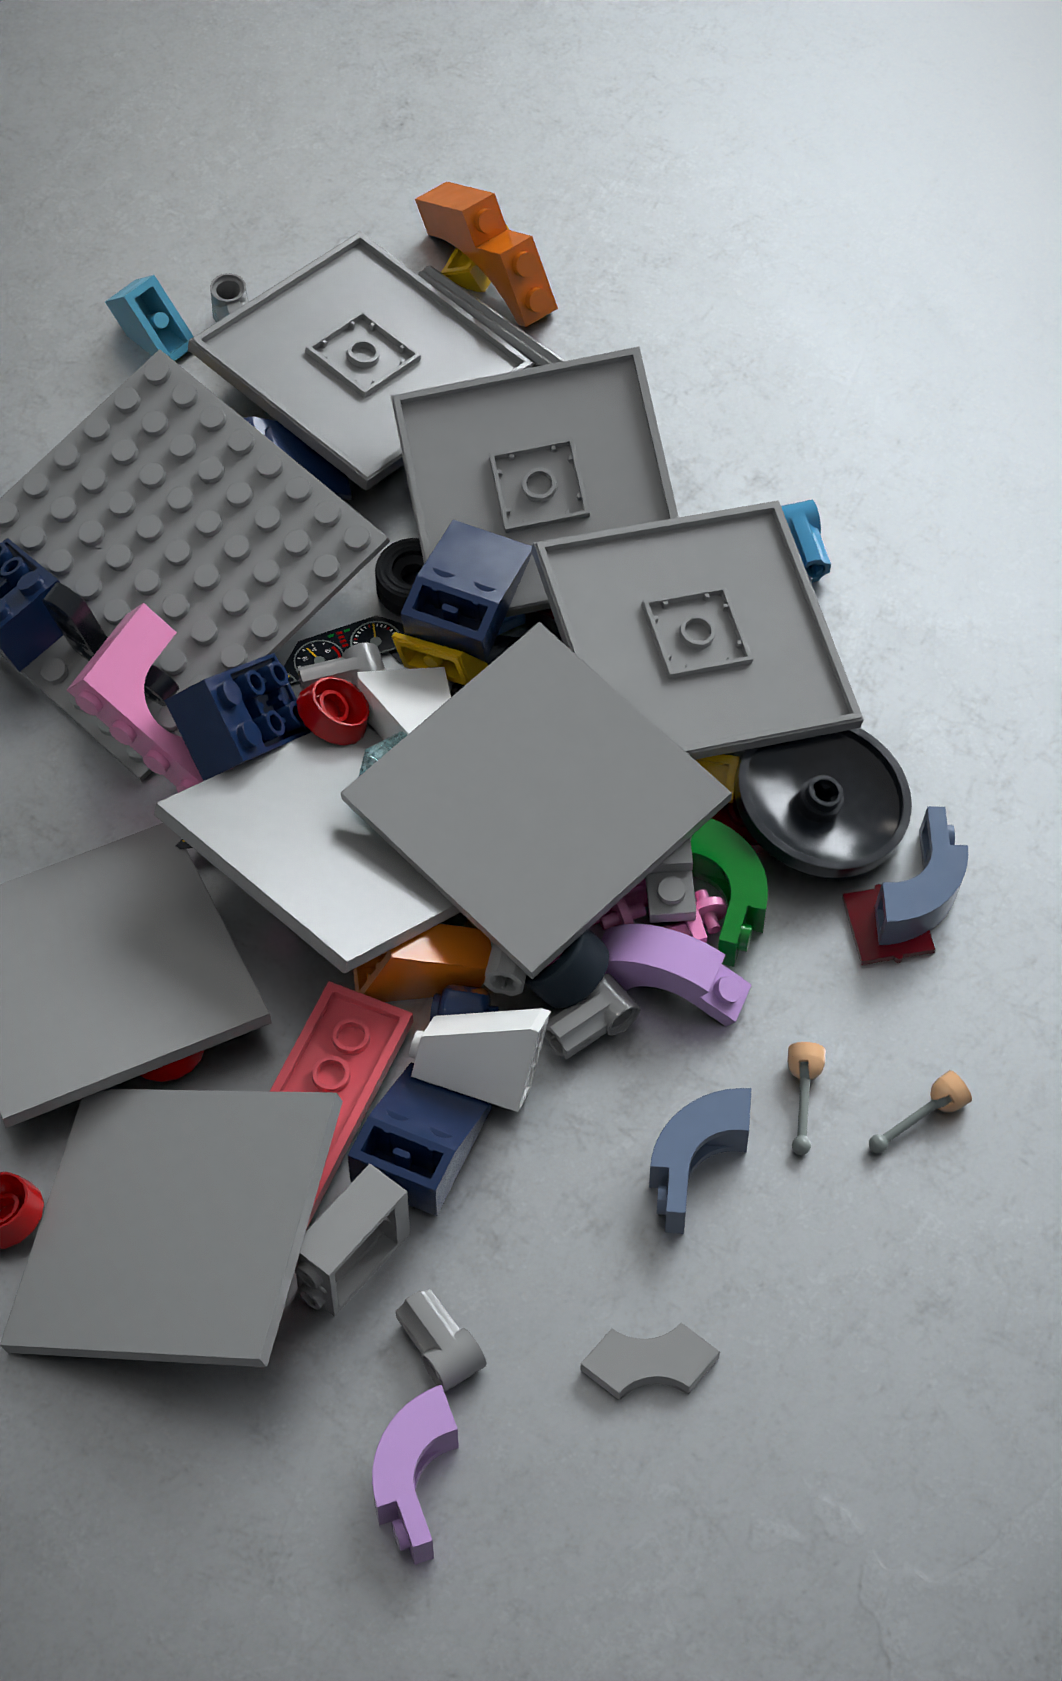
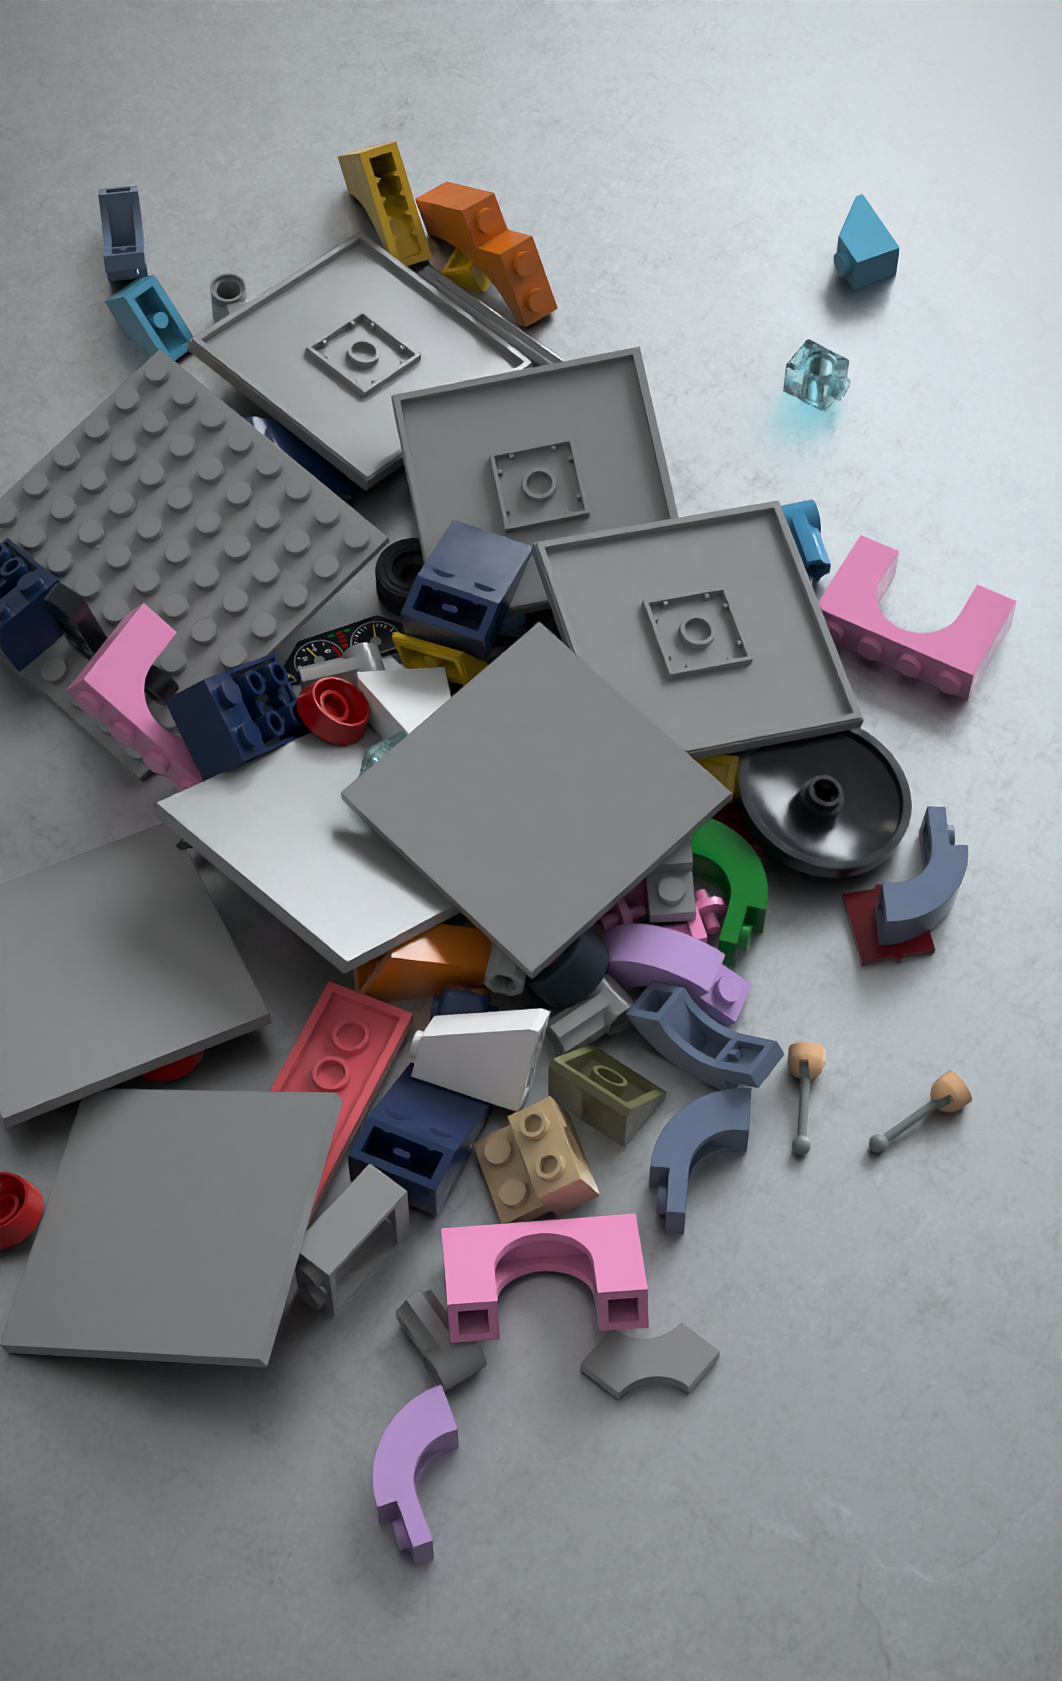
(123, 233): none -> sand blue arch
(382, 187): none -> yellow arch
(536, 1164): none -> tan brick
(594, 1249): none -> bright pink arch
(603, 1092): none -> olive slope
(698, 1043): none -> sand blue arch
(817, 376): none -> clear light blue brick
(865, 247): none -> medium azure slope
(944, 658): none -> bright pink arch

